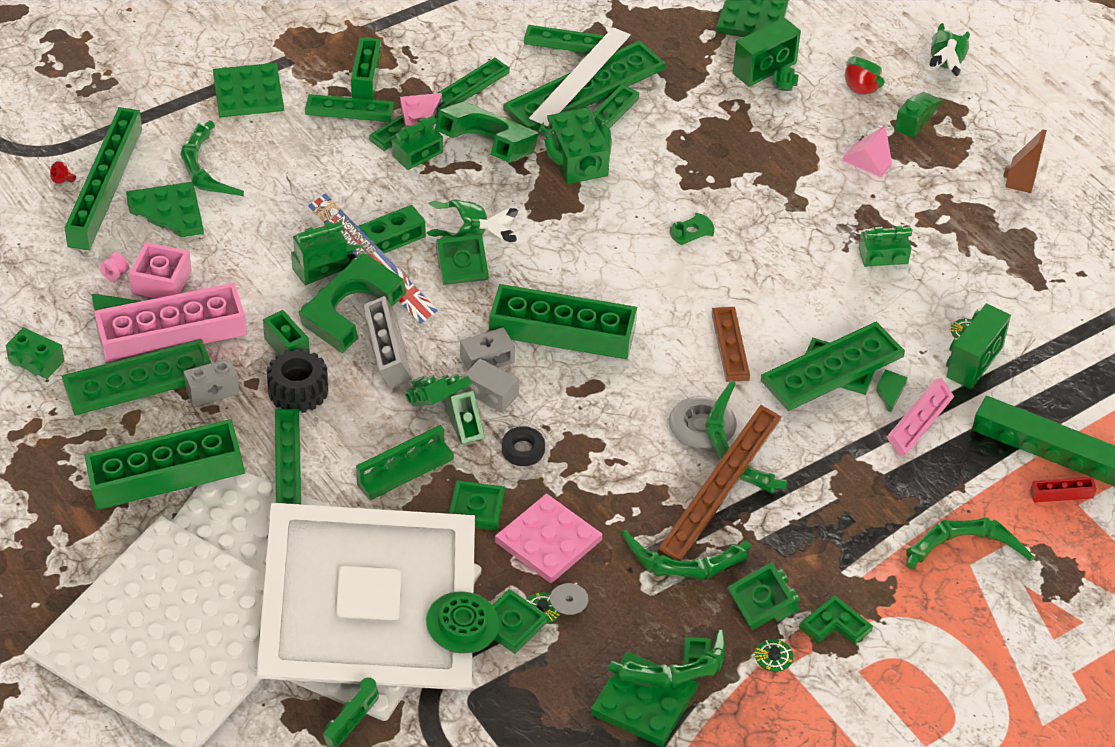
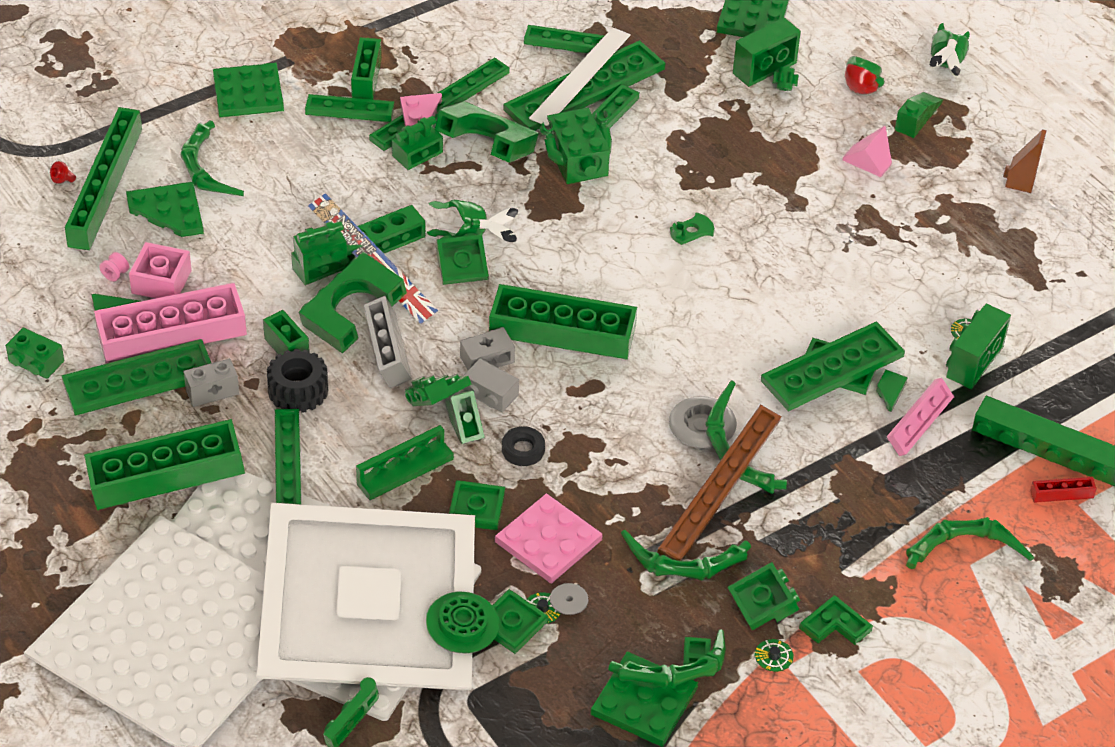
(730, 344): dark orange tile -> none
(885, 246): green brick -> none

